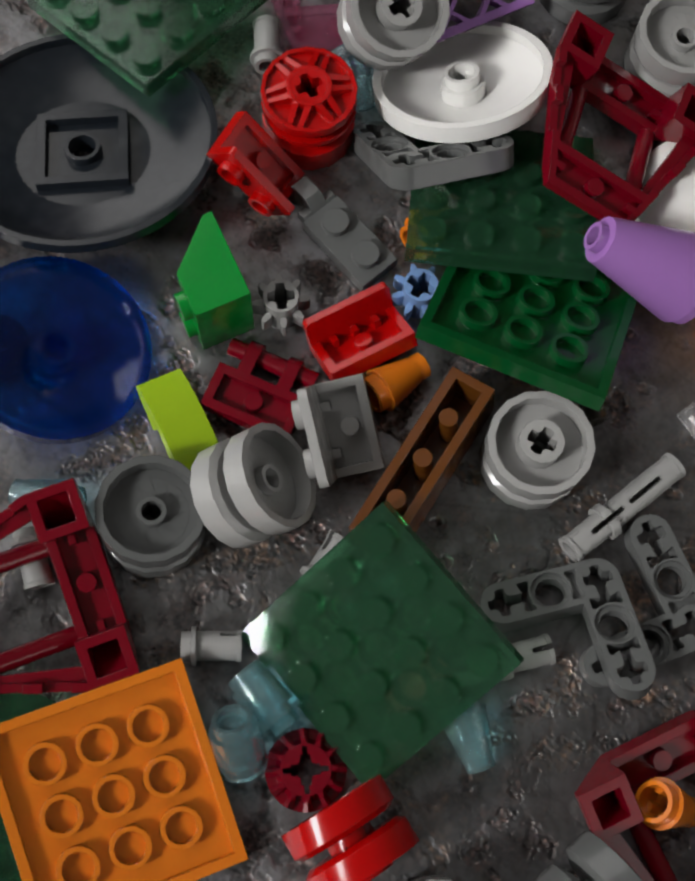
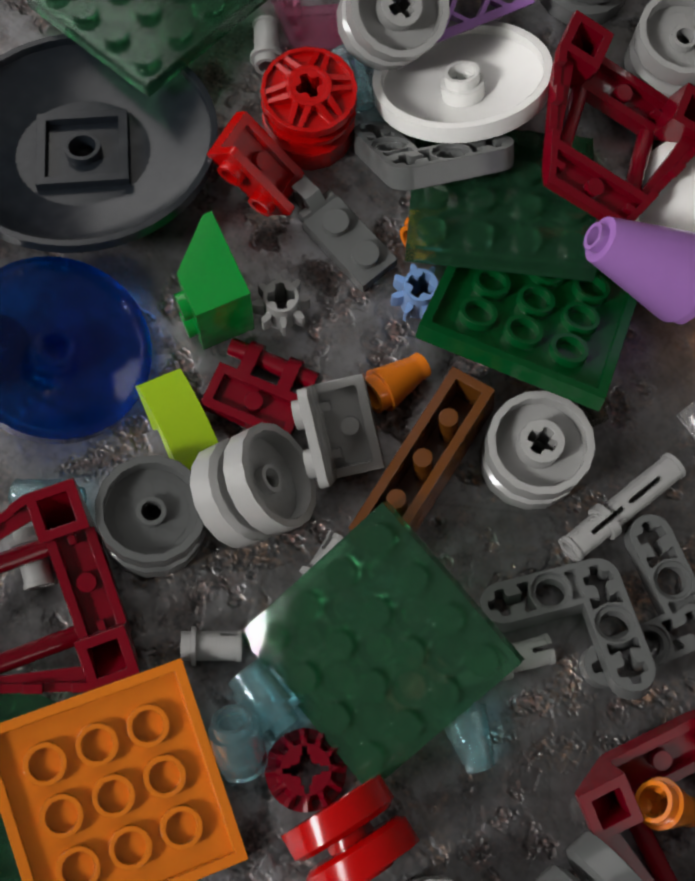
(358, 333): red bracket -> none

